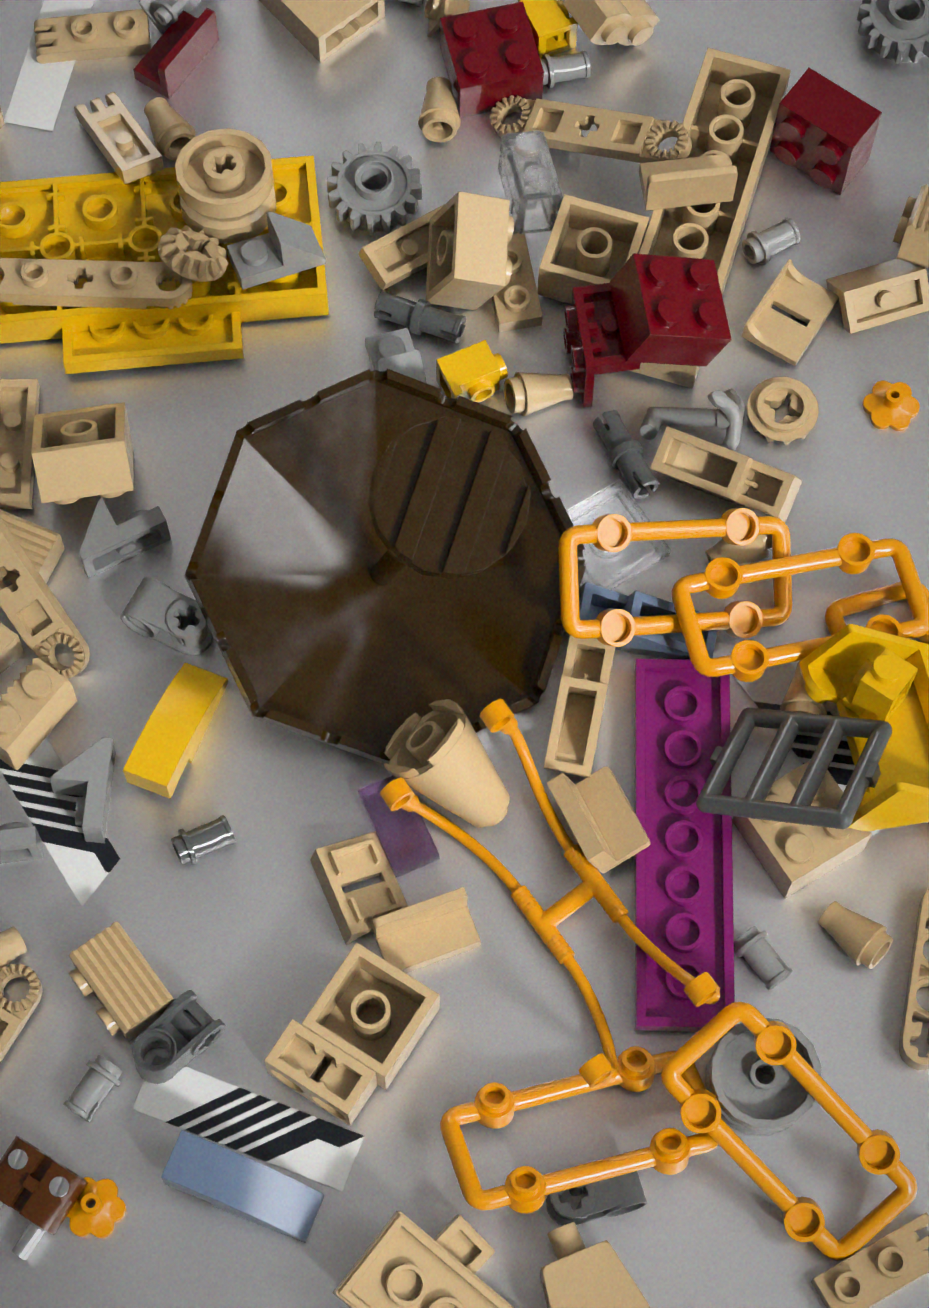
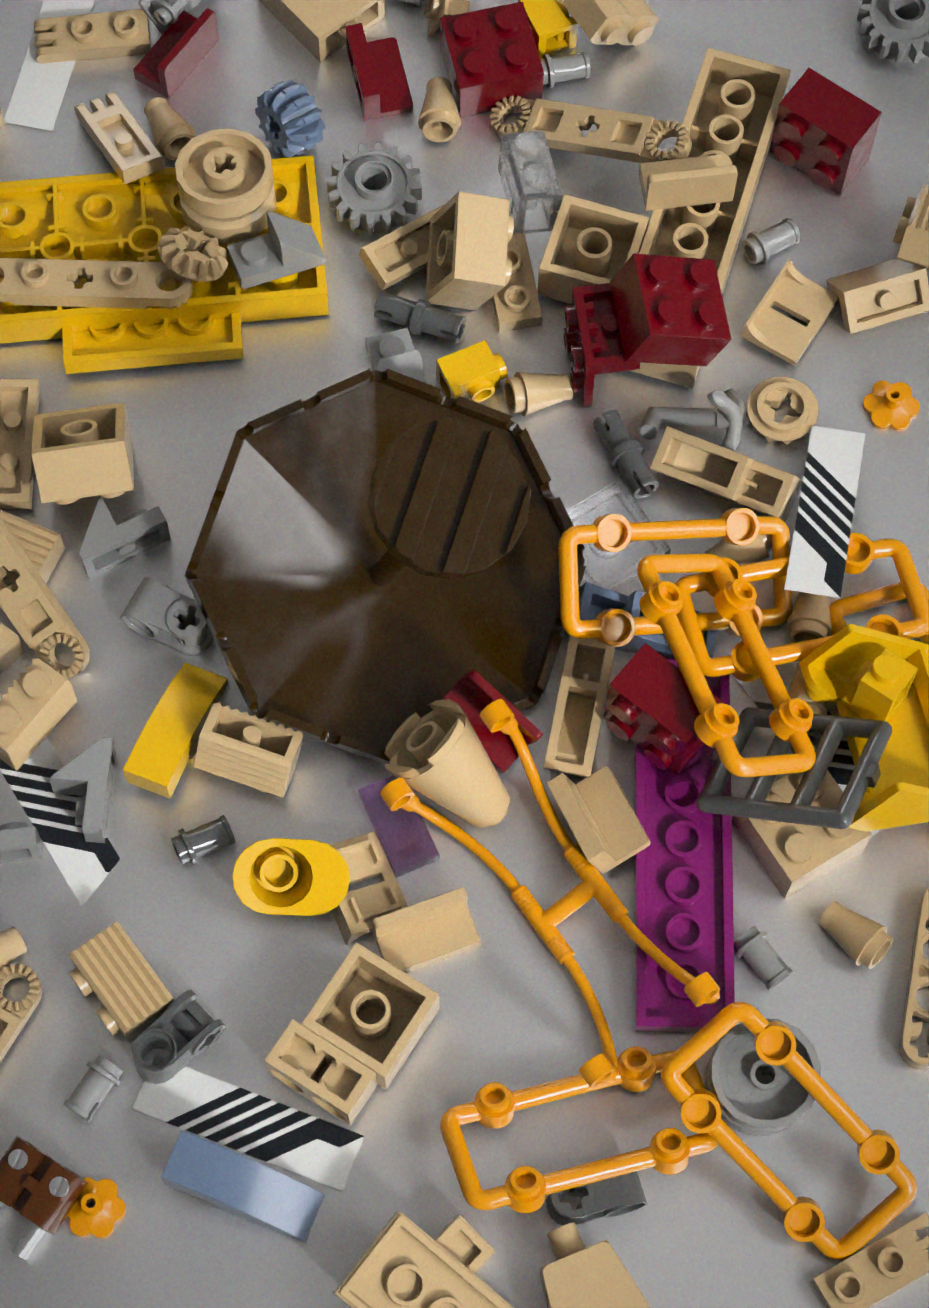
(248, 750): none -> tan brick
(290, 118): none -> sand blue gear
(291, 877): none -> yellow piece
(377, 75): none -> dark red panel
(473, 695): none -> dark red panel
(654, 710): none -> dark red brick
(720, 722): none -> light orange bar
(809, 618): none -> tan cone
(825, 512): none -> white sticker

